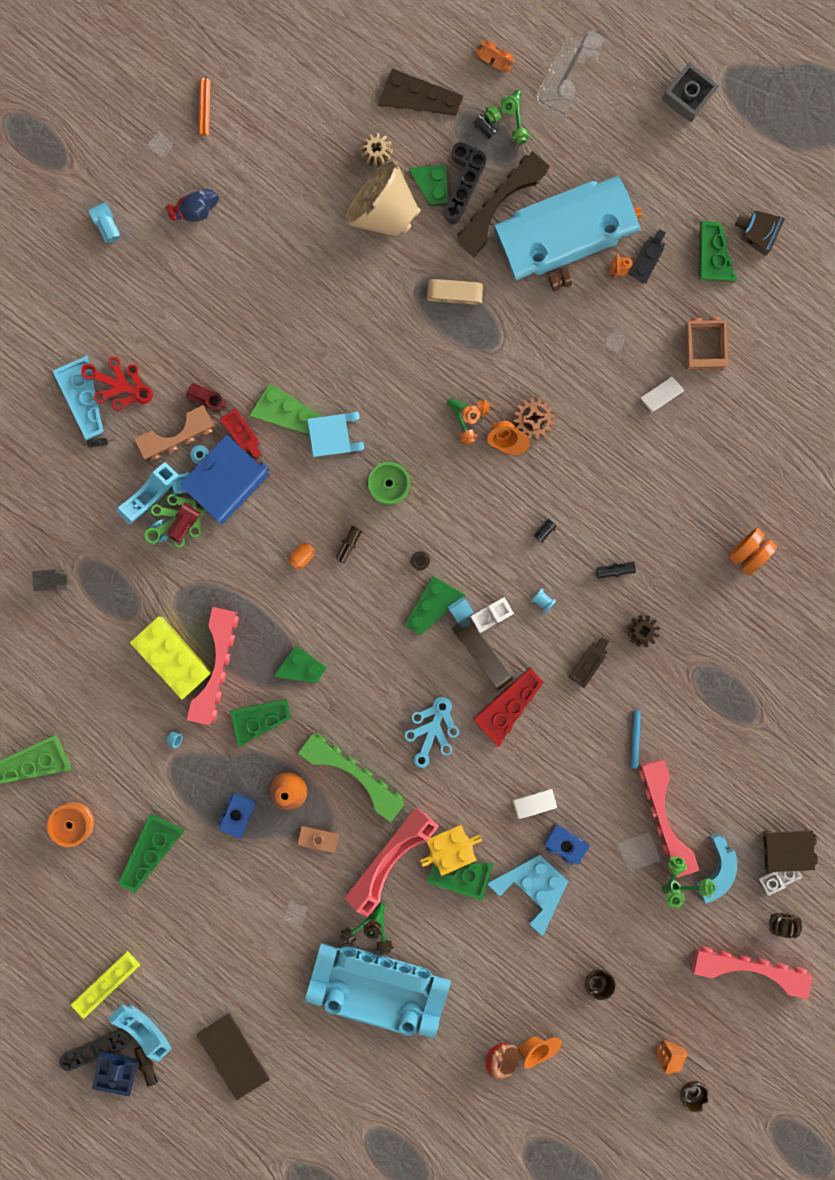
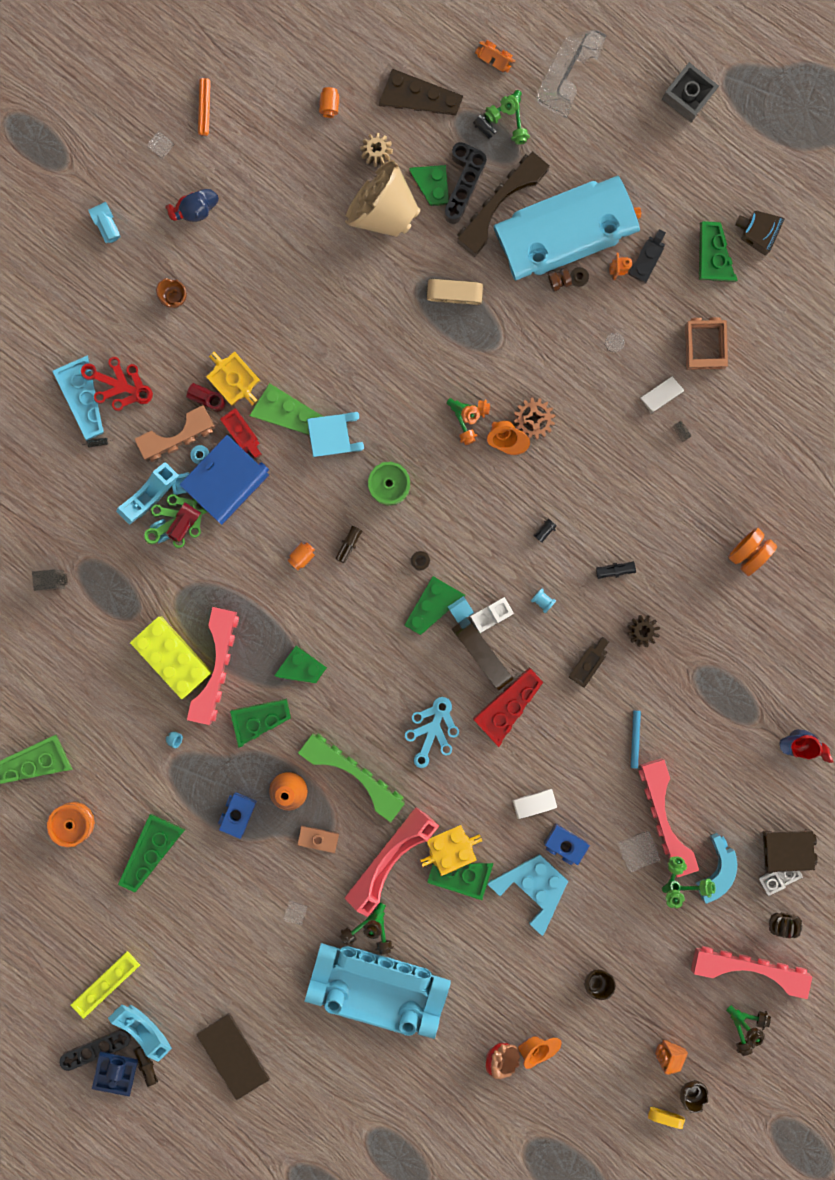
(171, 293): none -> dark orange hair
(233, 378): none -> yellow plate
(329, 102): none -> orange brick
(579, 270): none -> dark brown plate
(665, 1117): none -> yellow beam
(681, 431): none -> clear smoke tile
(754, 1036): none -> plant
(805, 745): none -> red hair

